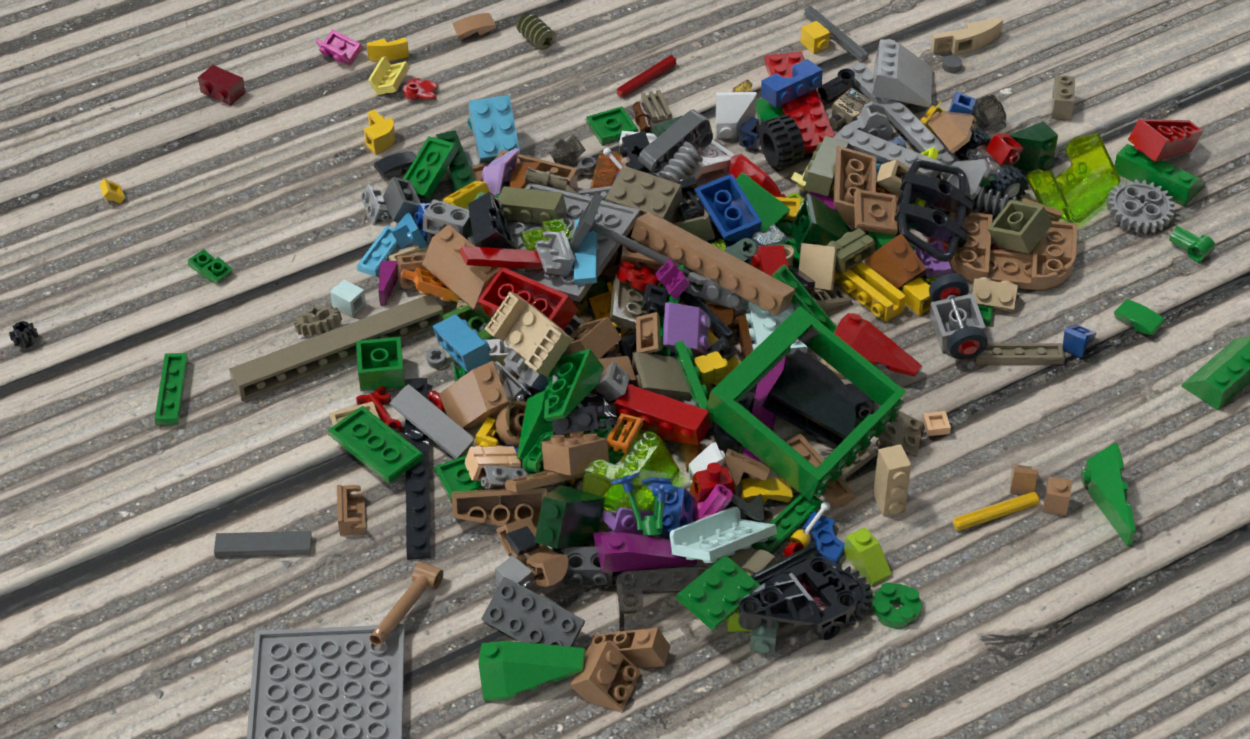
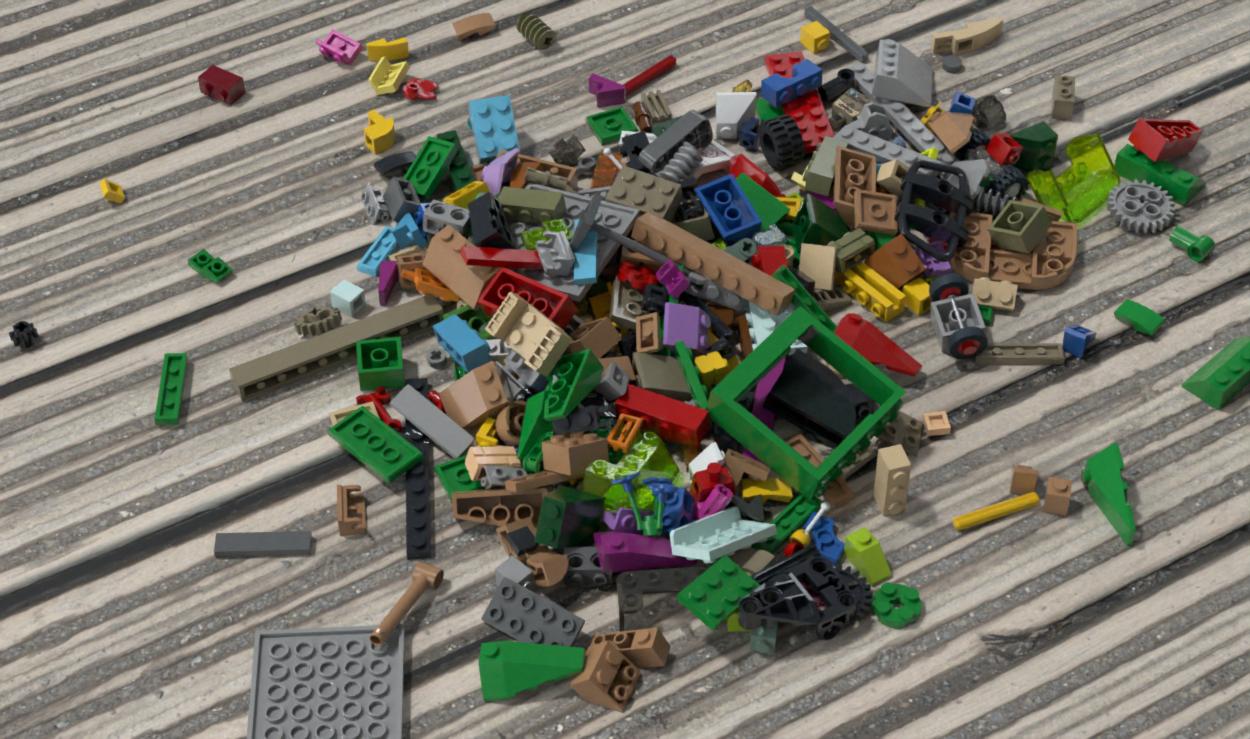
(607, 91): none -> magenta slope

